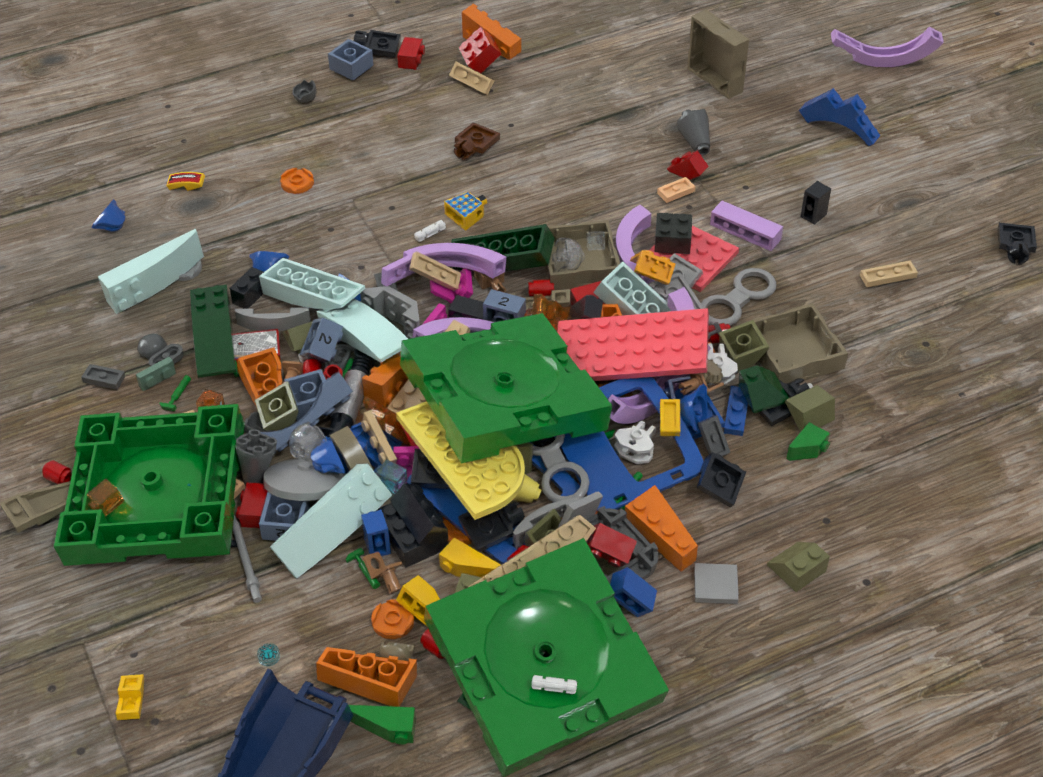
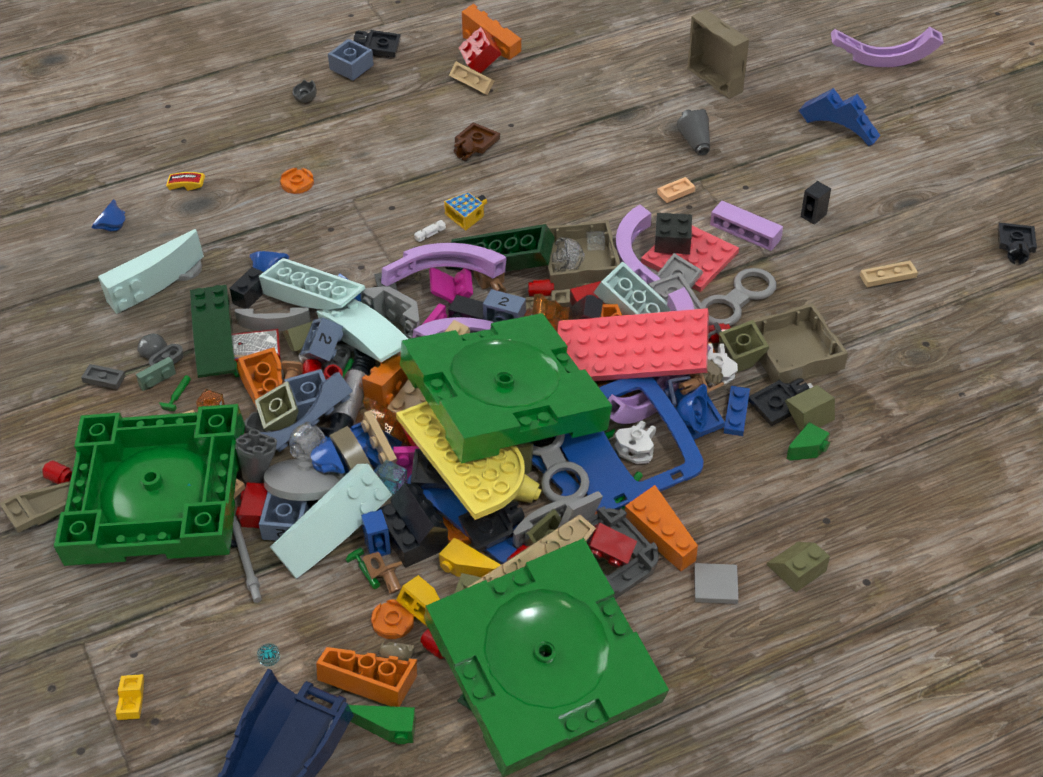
(105, 497): clear orange brick -> none
(410, 53): red brick -> none
(435, 271): tan plate -> none
(554, 684): white axle -> none
(633, 592): blue brick -> none
(653, 267): light orange bracket -> none
(669, 417): yellow tile -> none
(689, 165): red slope -> none
(713, 436): dark grey plate -> none
(720, 479): black plate -> none
(761, 388): dark green slope -> none

